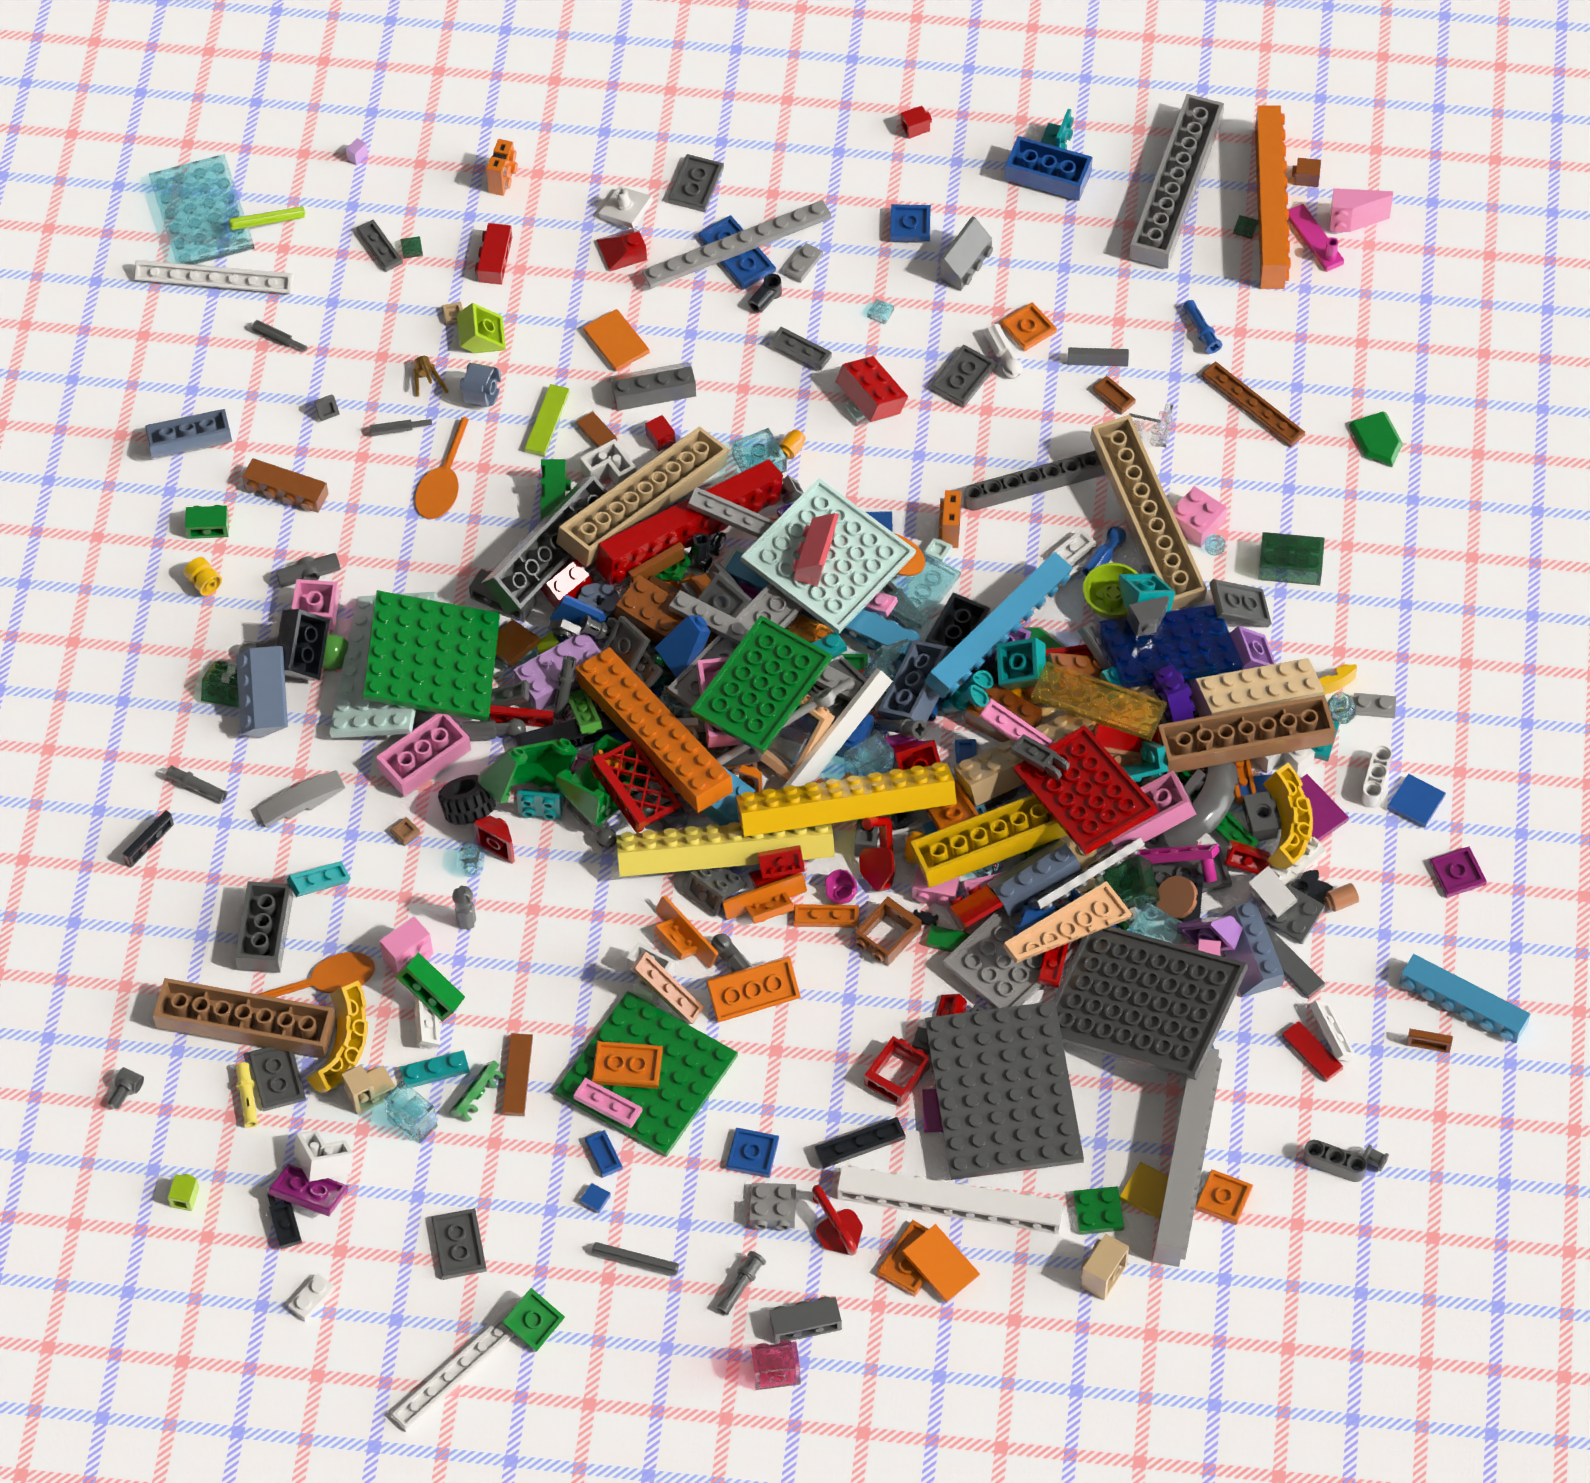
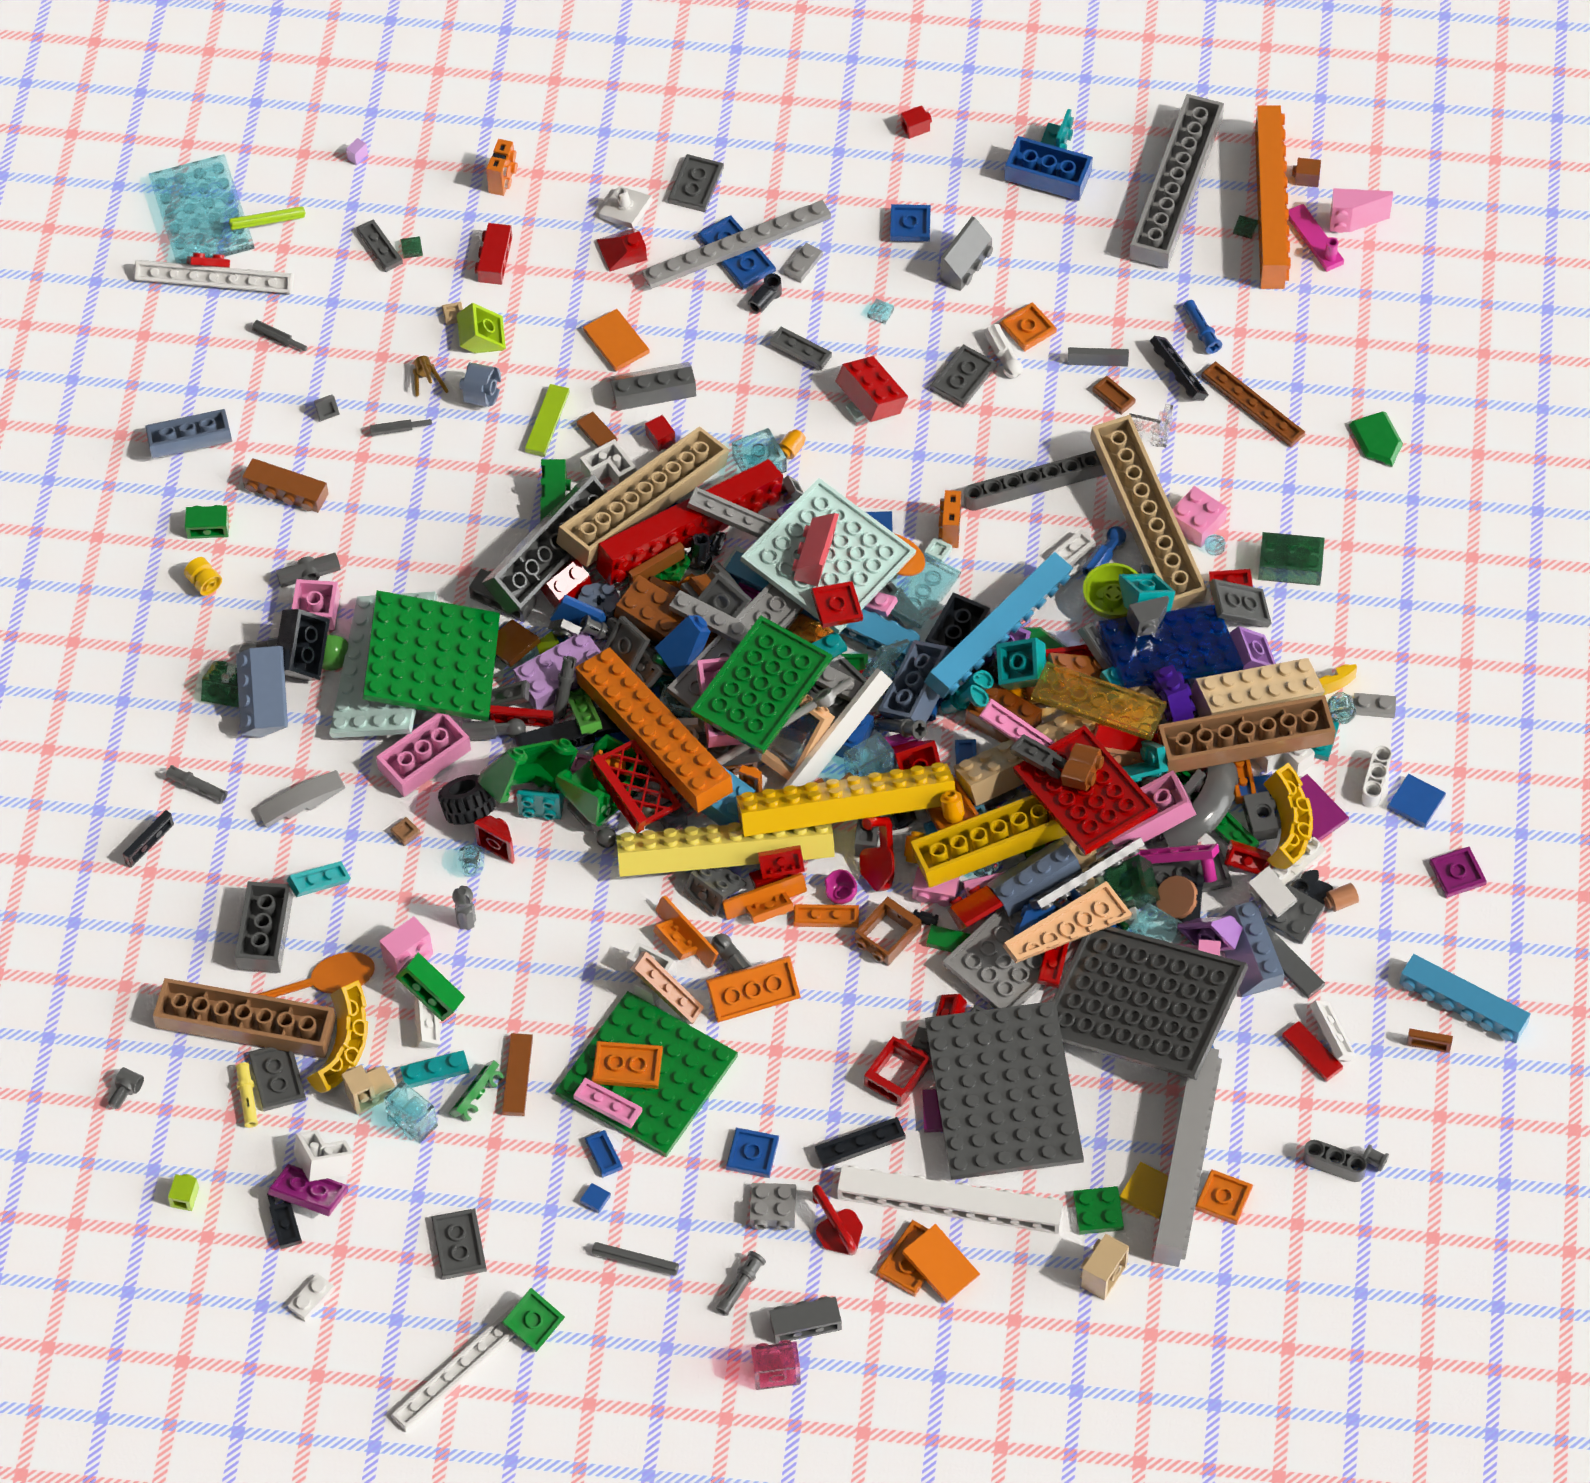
(200, 259): none -> red plate
(440, 486): orange piece -> none
(837, 604): none -> red plate
(952, 806): none -> light orange brick
(1082, 767): none -> dark orange brick
(1181, 371): none -> black plate
(1239, 576): none -> red plate

